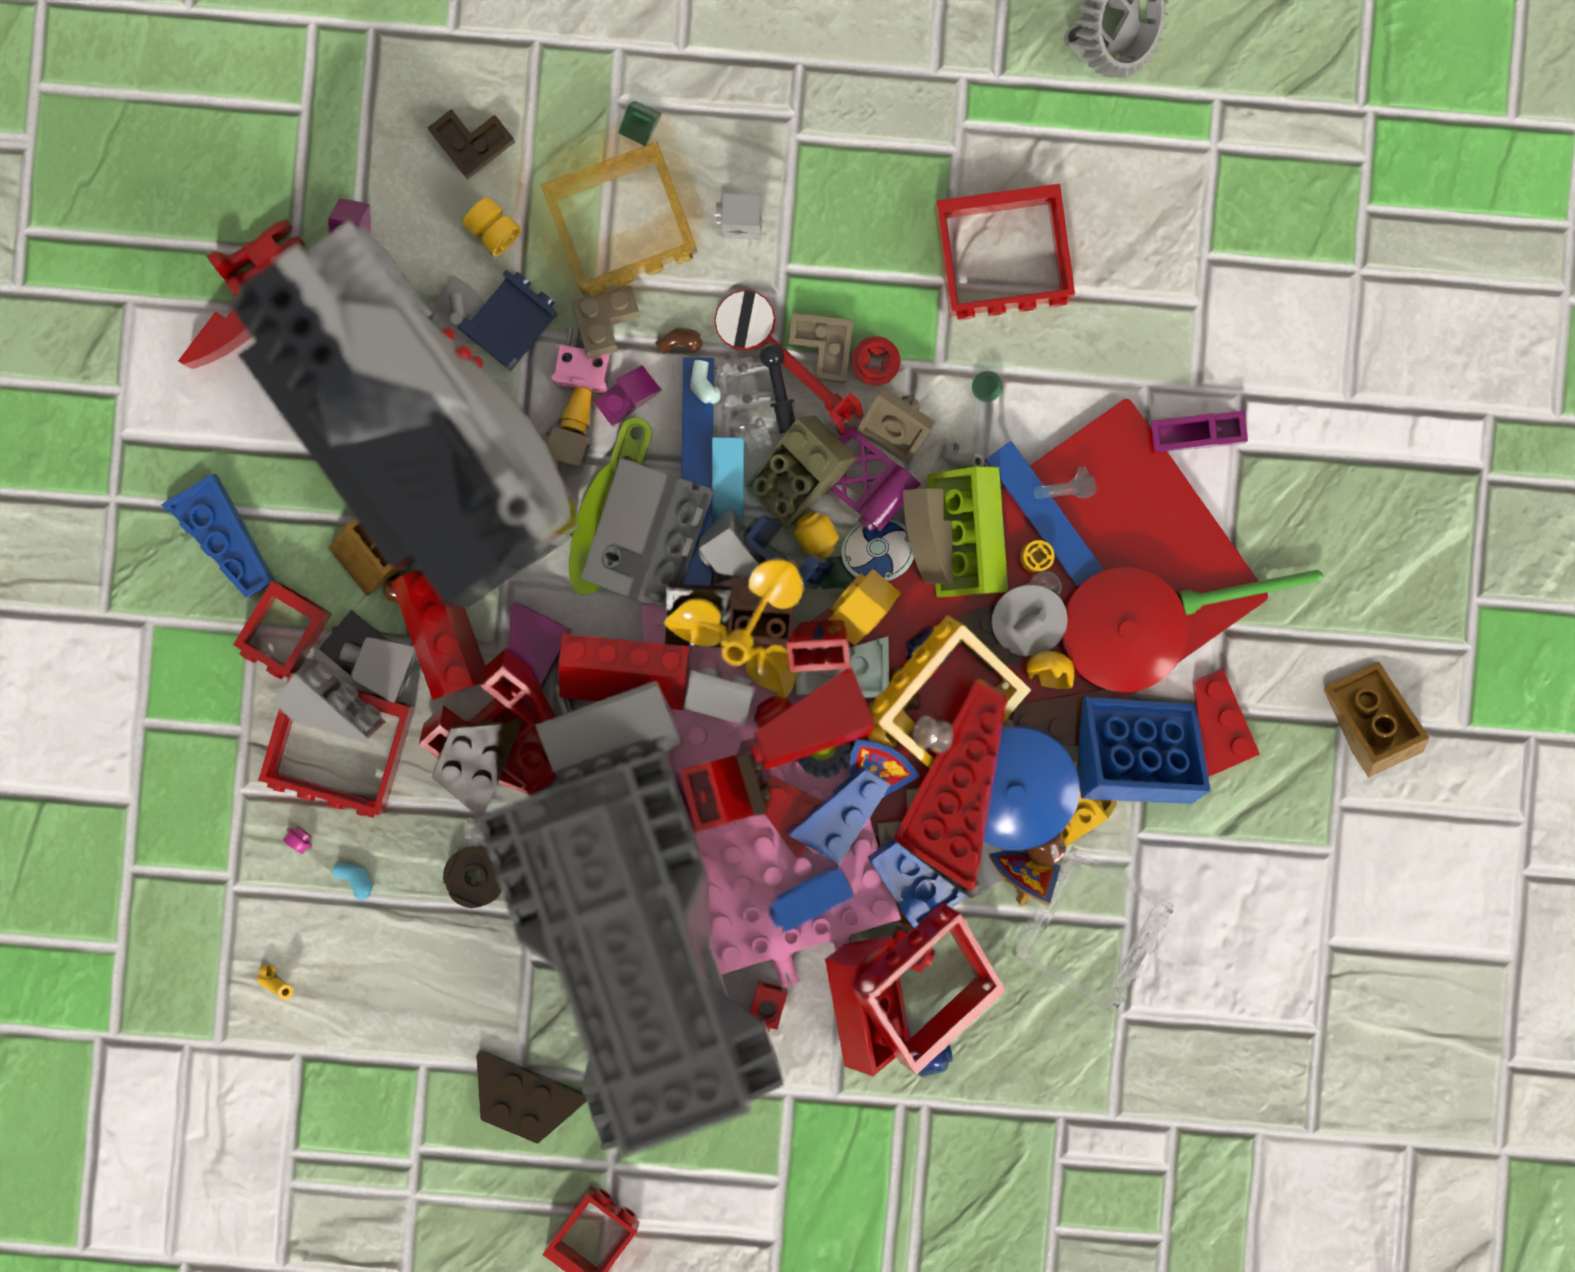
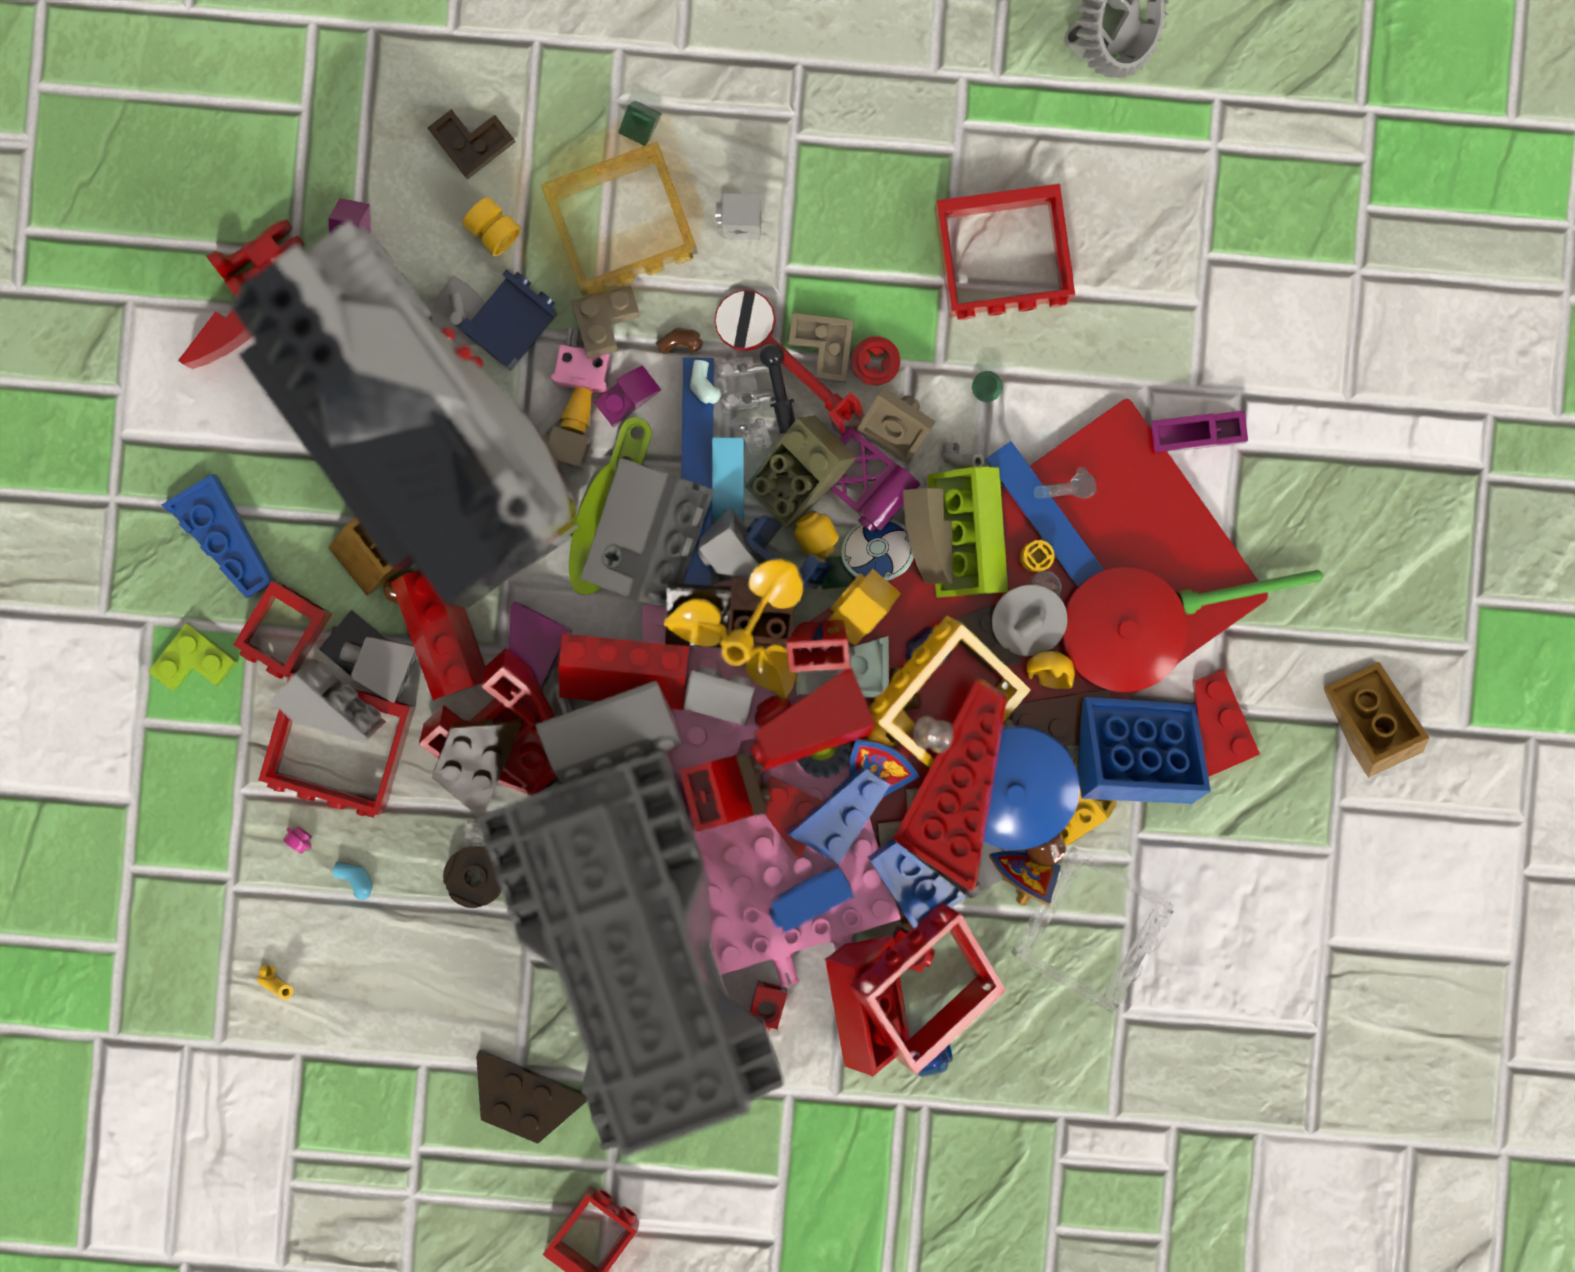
(189, 651): none -> lime plate

